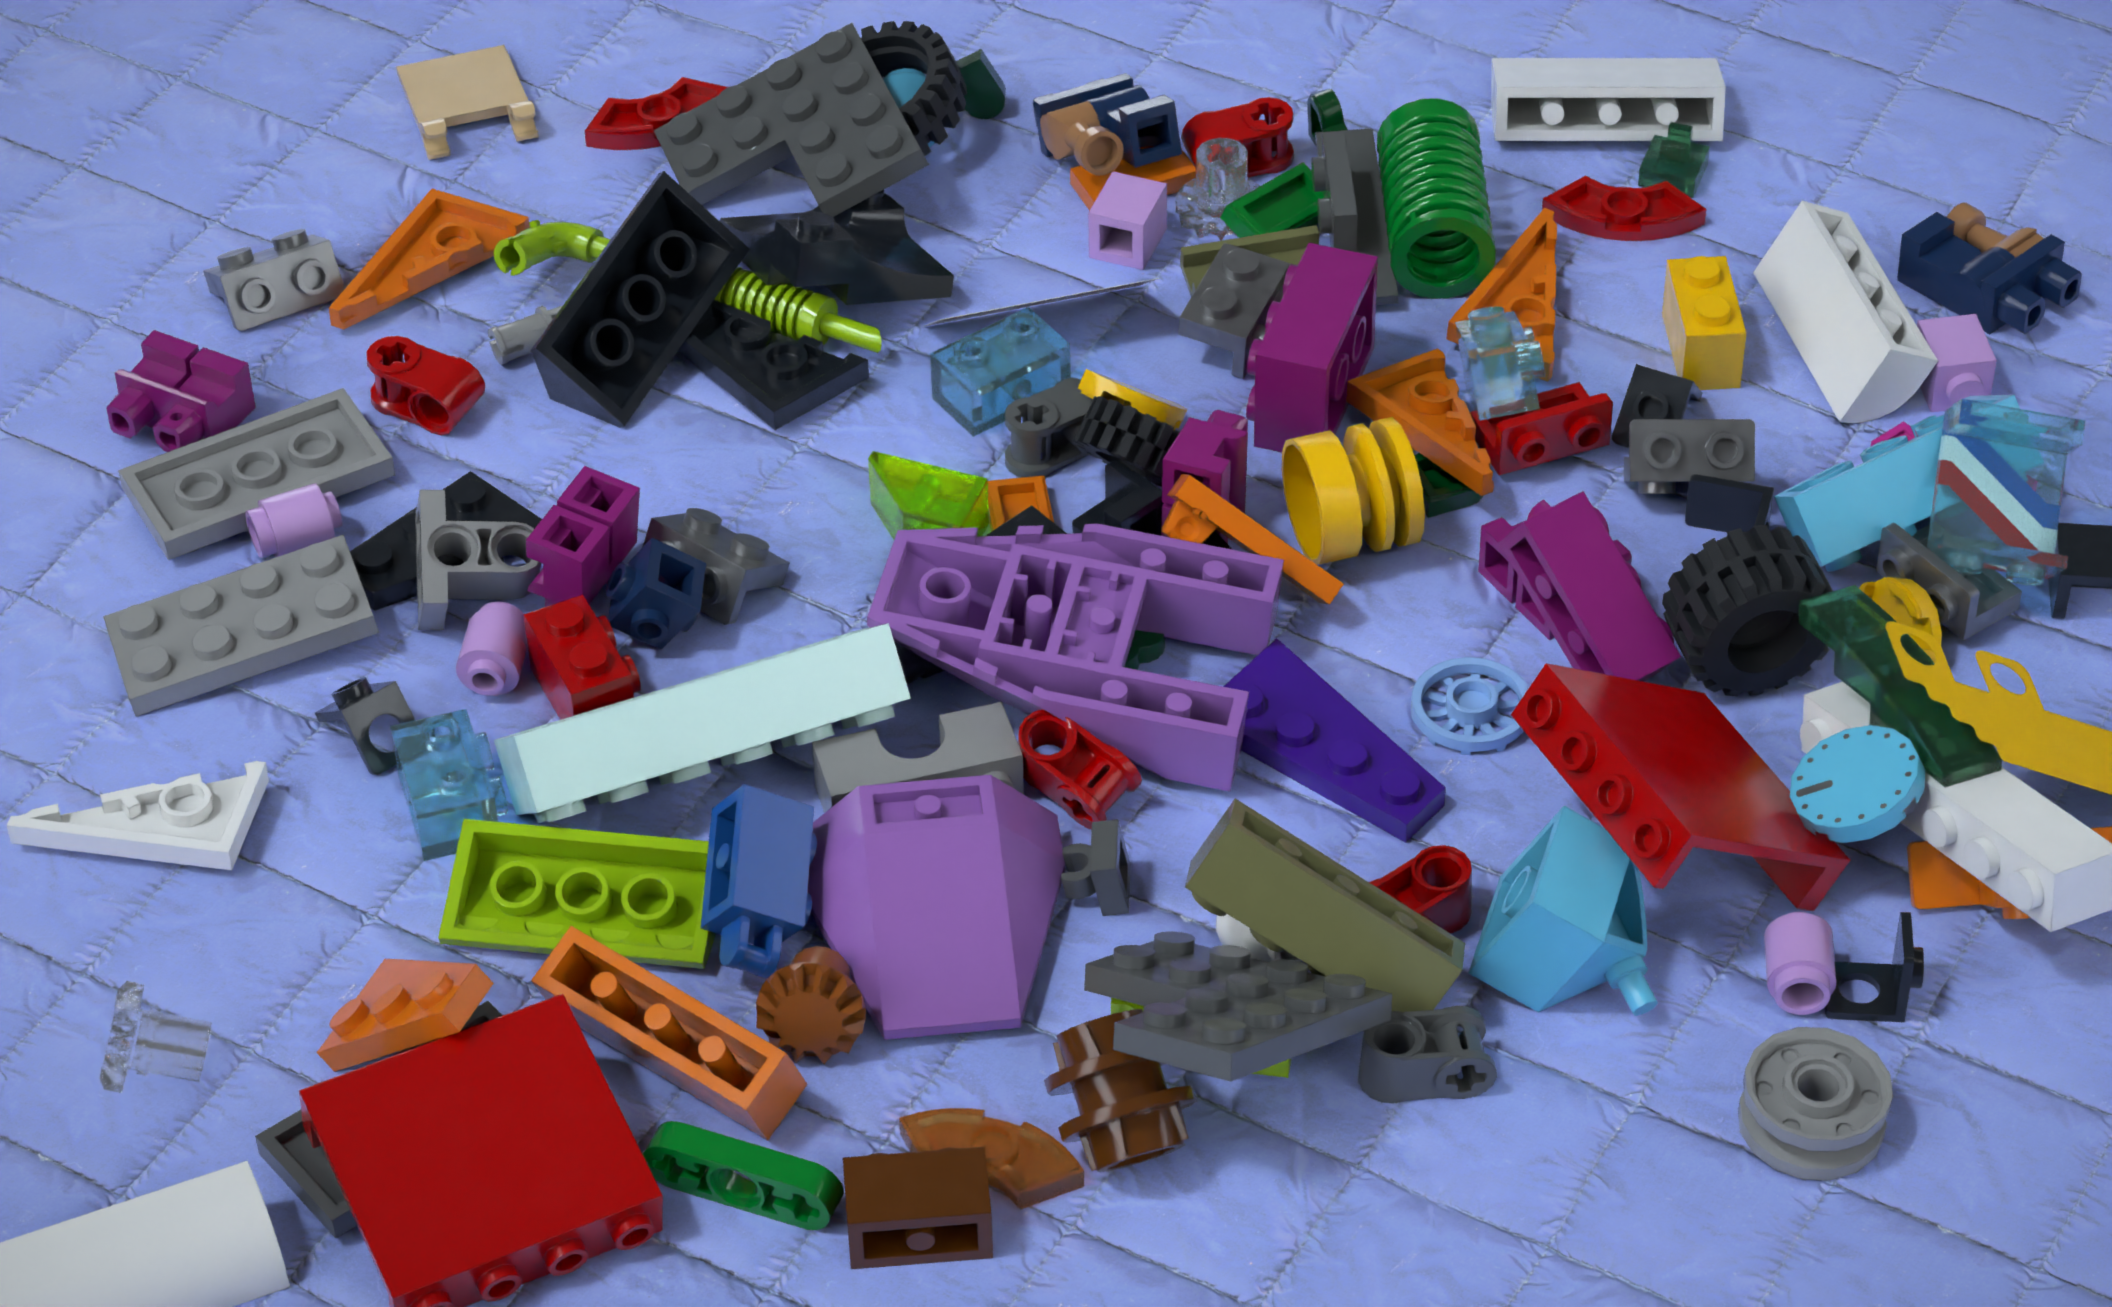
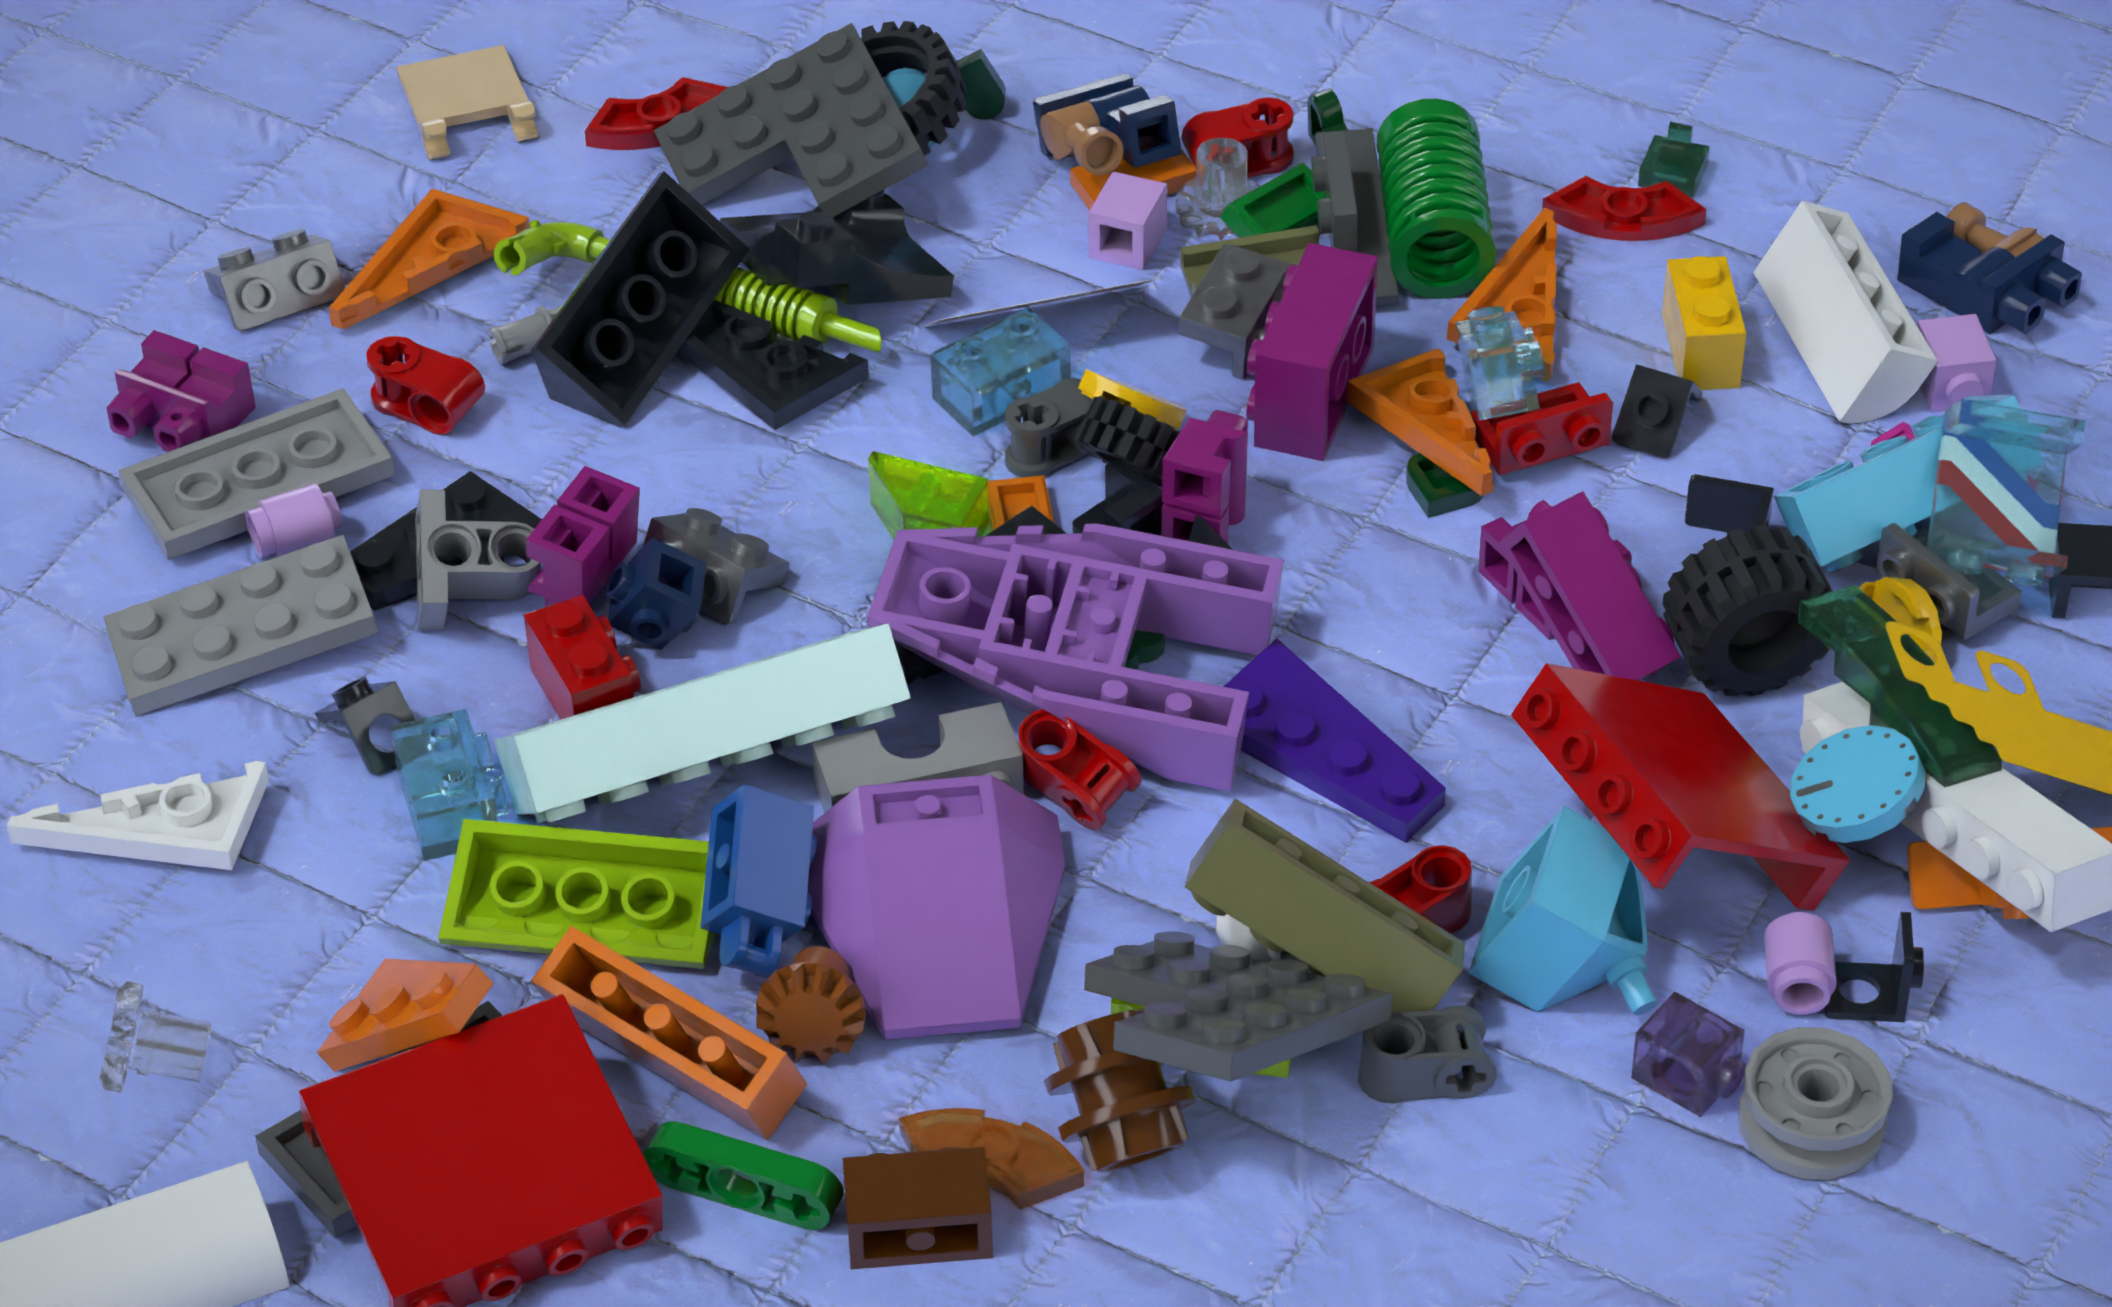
(493, 649): lavender brick -> none
(1099, 869): dark grey tile -> none
(1201, 512): orange hinge -> none
(1353, 491): yellow wheel -> none
(1468, 704): light blue wheel -> none
(1605, 98): white brick -> none
(1678, 448): flat silver bracket -> none
(1689, 1054): none -> clear purple brick

